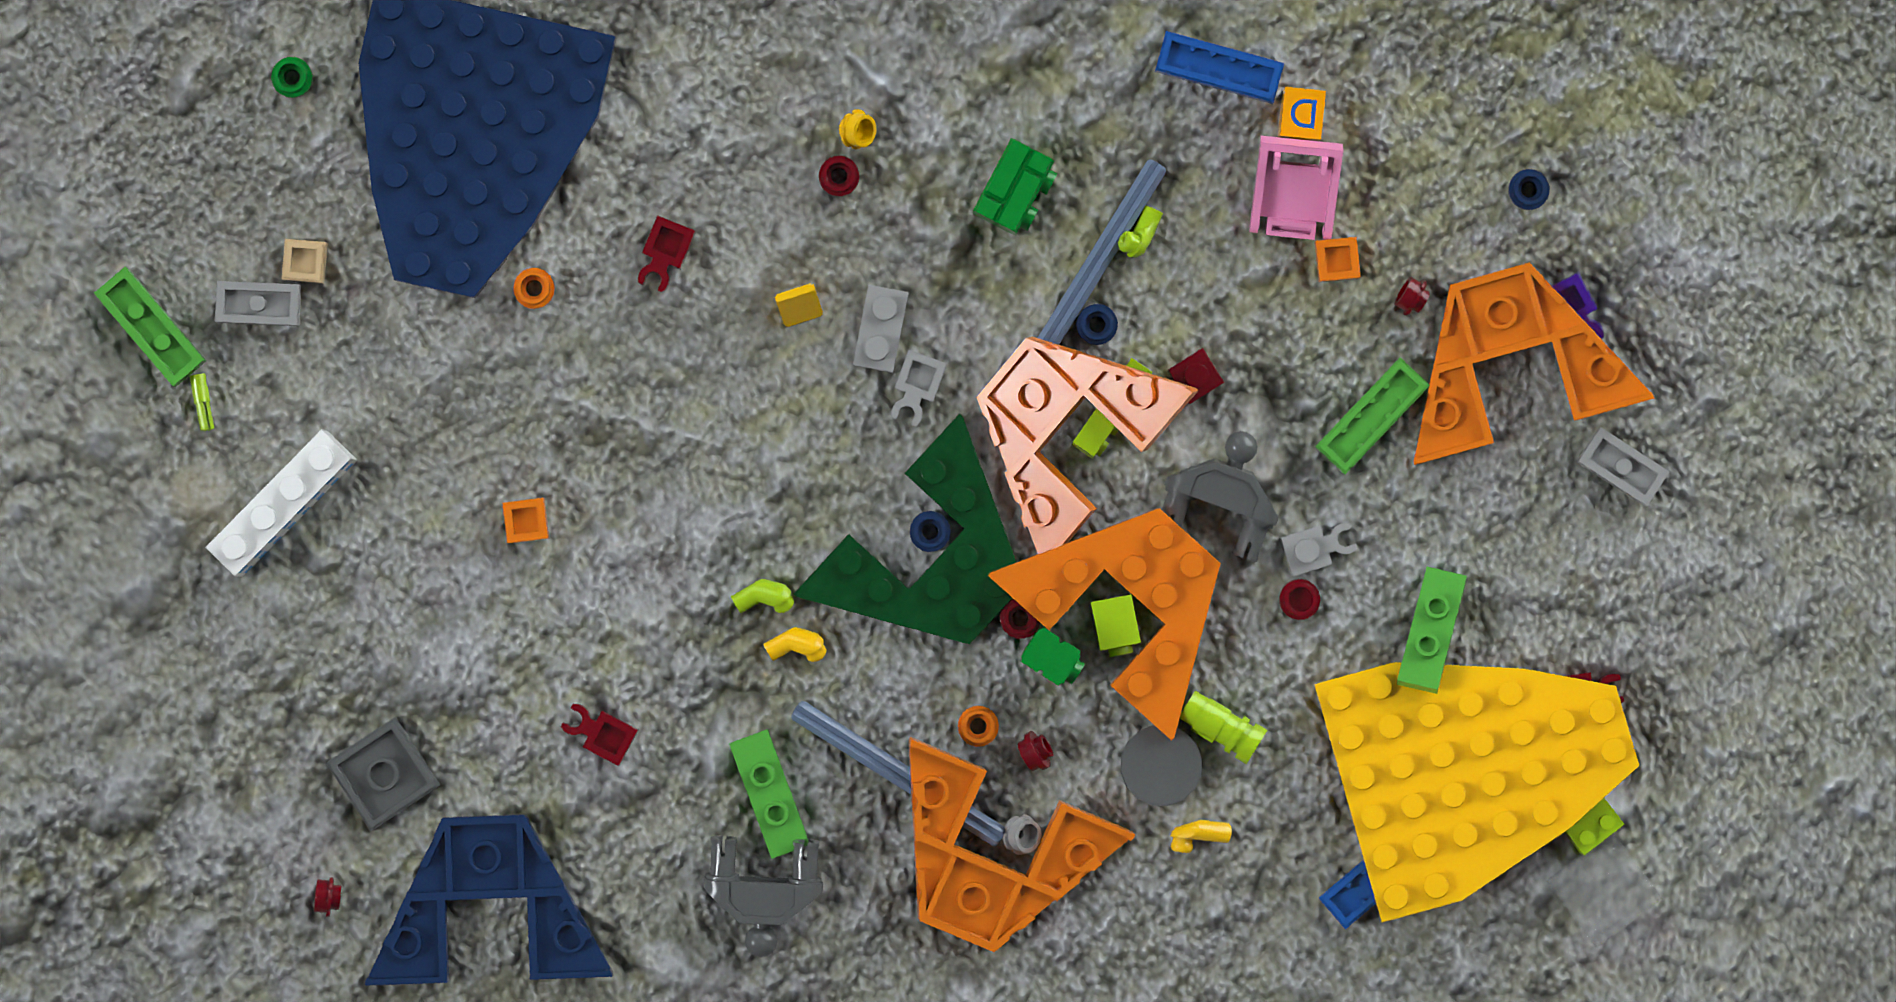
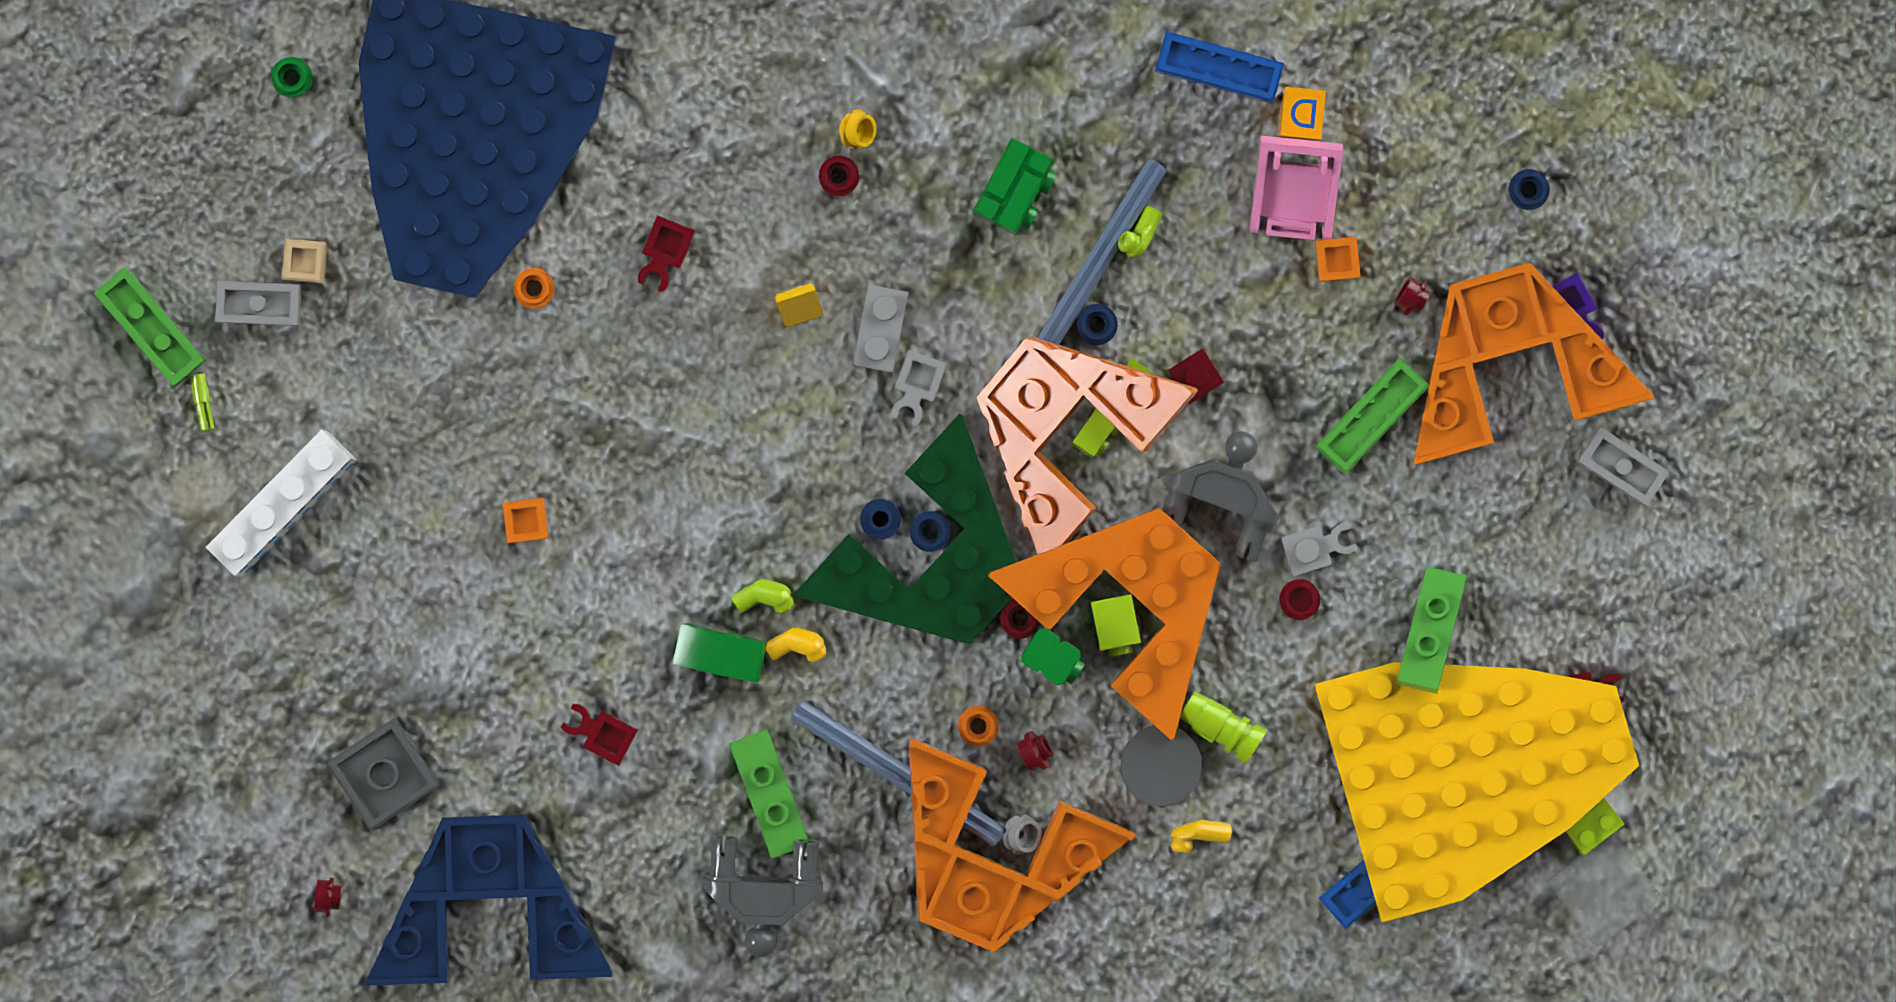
(720, 652): none -> green slope
(880, 532): none -> dark blue plate

